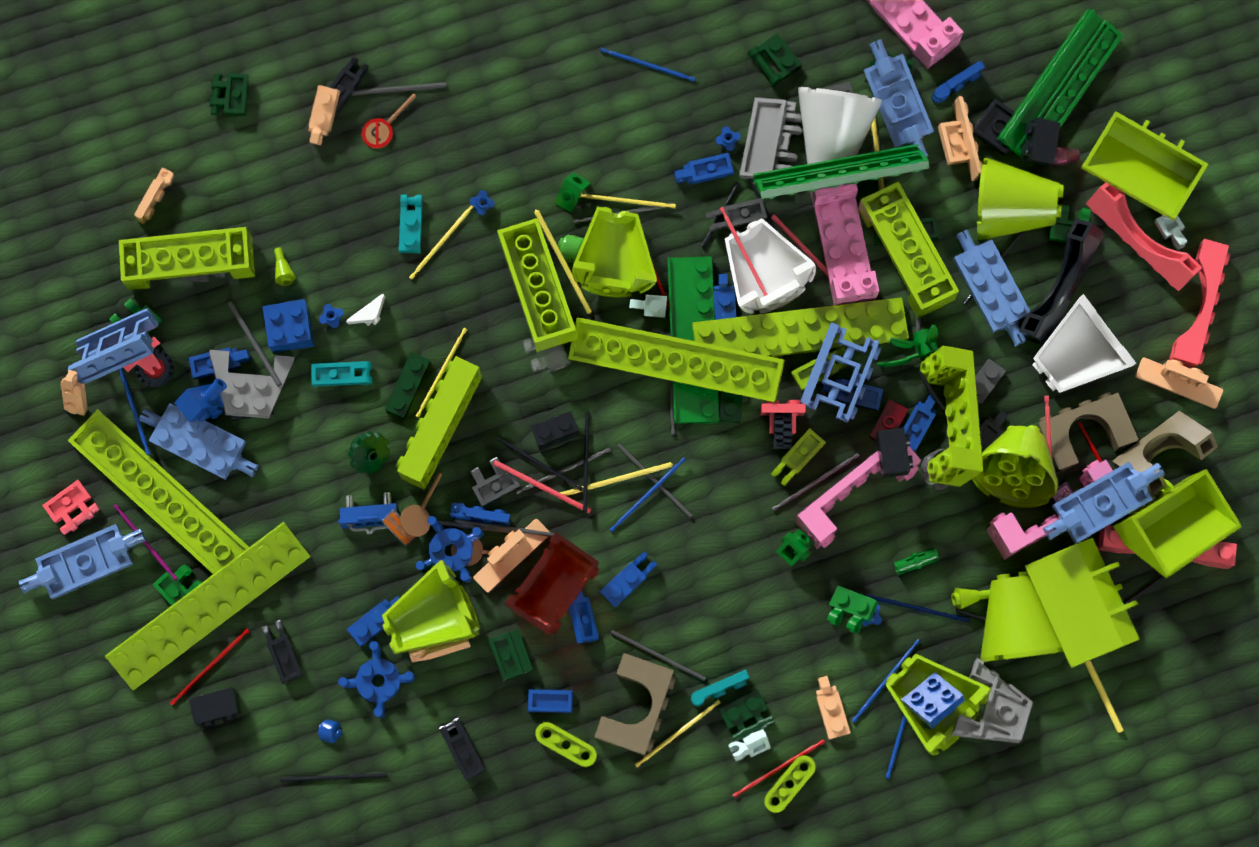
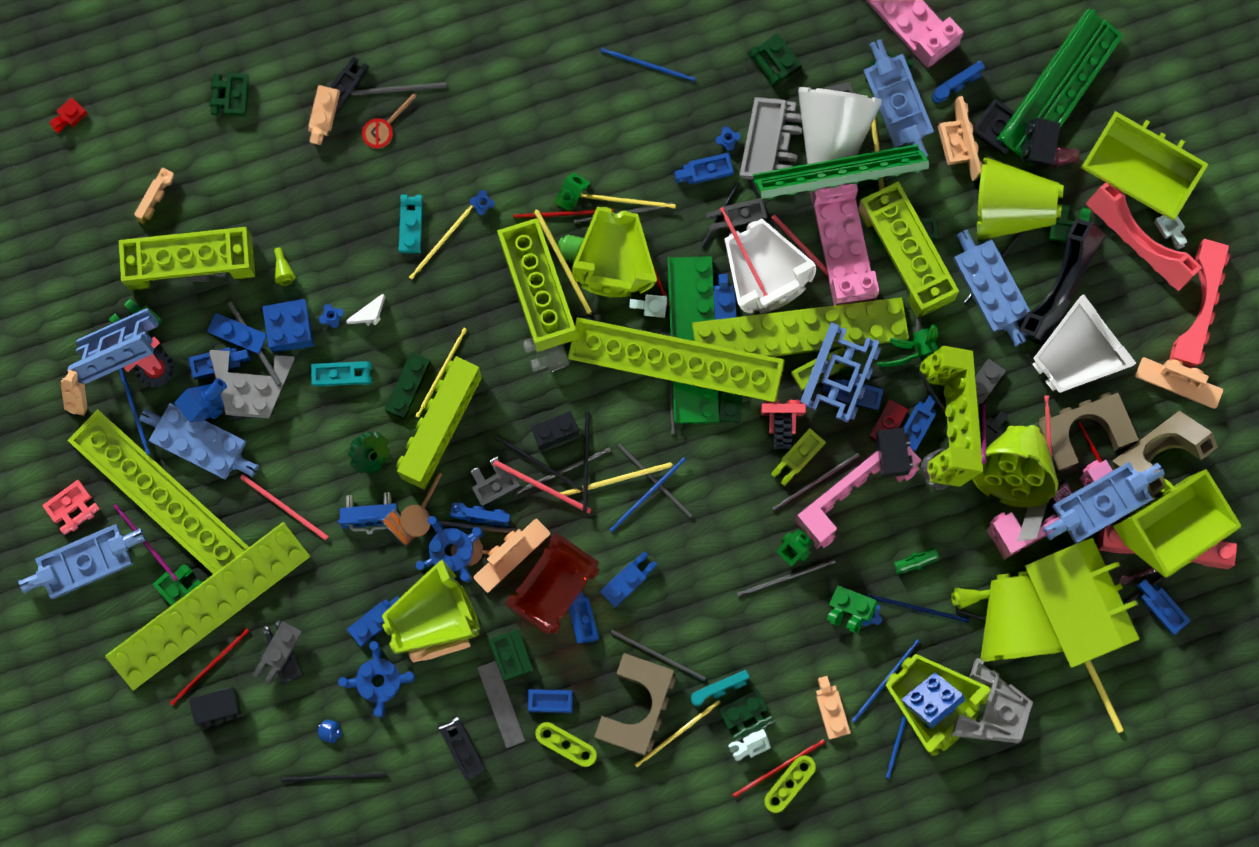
(68, 113): none -> red plate
(237, 333): none -> blue piece
(278, 651): none -> dark grey hinge
(284, 507): none -> coral axle
(501, 527): dark grey piece -> none
(501, 704): none -> flat silver sticker
(552, 214): none -> red piece
(786, 577): none -> dark grey piece
(983, 433): none -> magenta piece
(1032, 523): none -> light grey sticker
(1125, 580): none -> clear pink hinge
(1163, 607): none -> blue hinge

